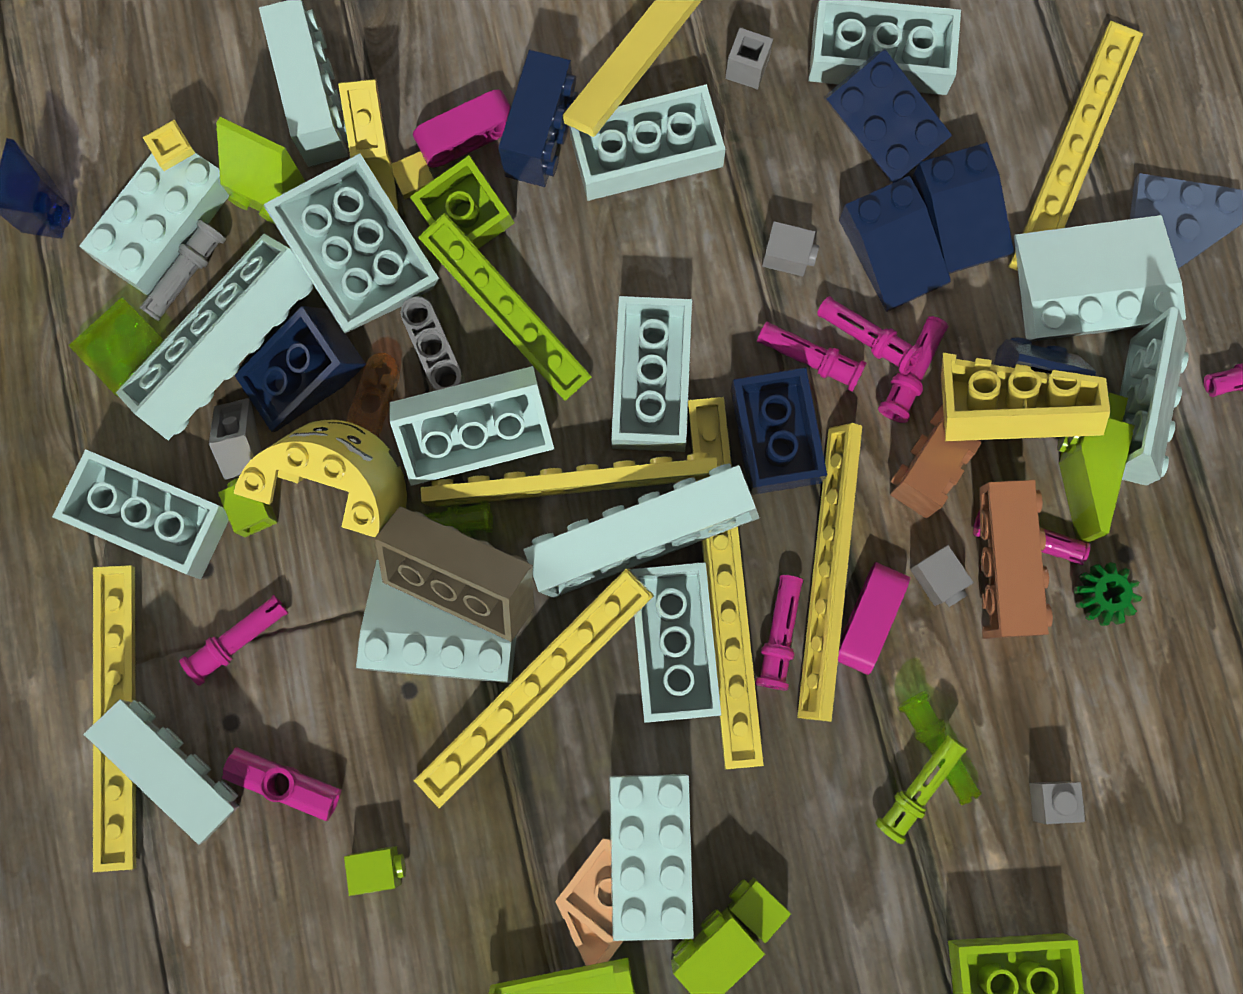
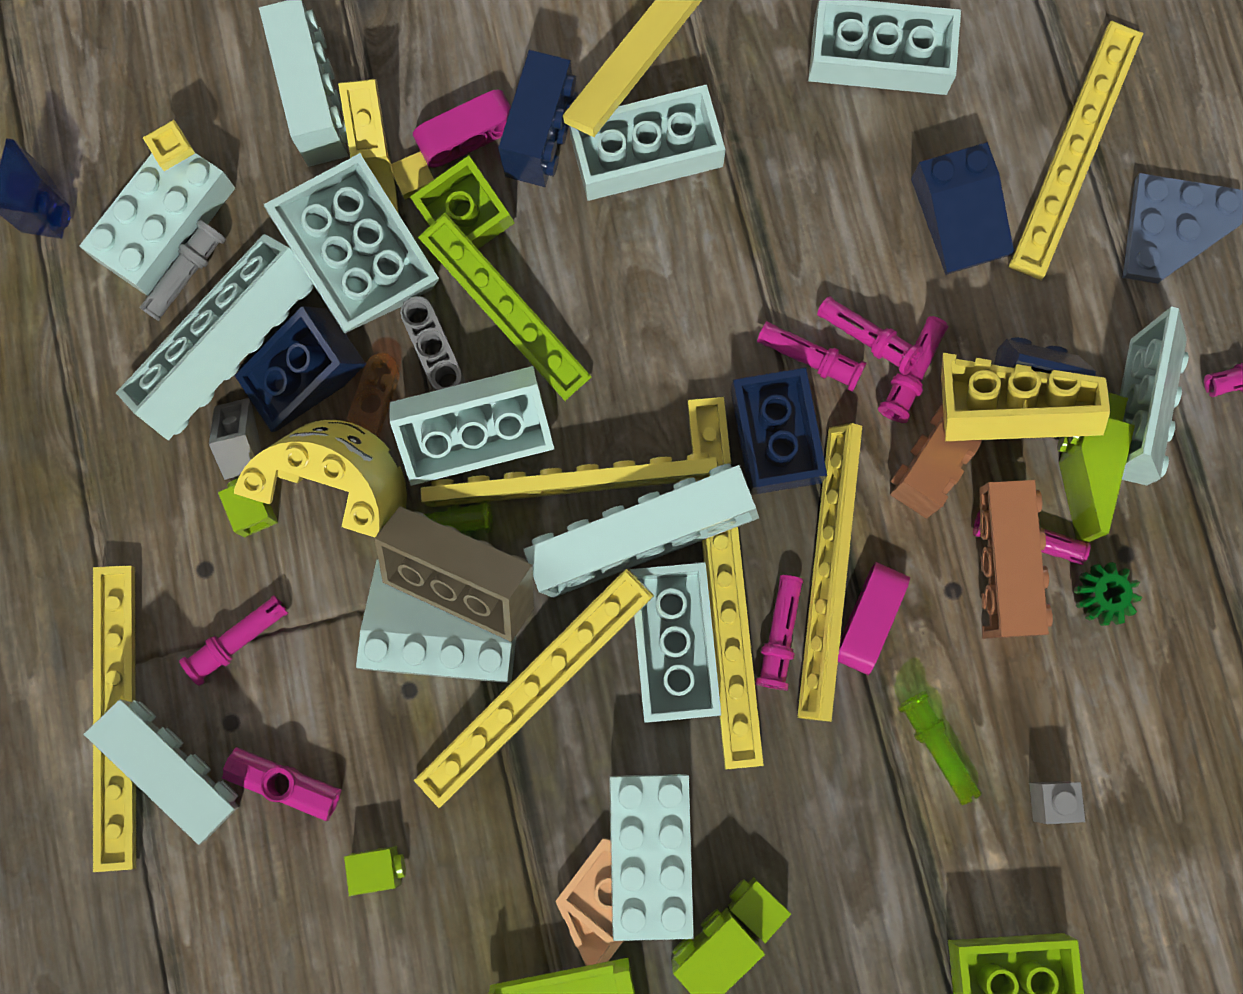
(117, 344): clear neon green plate -> none
(142, 514): light aqua brick -> none
(253, 167): lime slope -> none
(651, 374): light aqua brick -> none
(748, 58): light grey brick -> none
(790, 249): light grey brick -> none
(887, 115): dark blue brick -> none
(895, 243): dark blue slope -> none
(915, 808): lime pin -> none
(942, 577): light grey brick -> none
(1096, 278): light aqua slope -> none

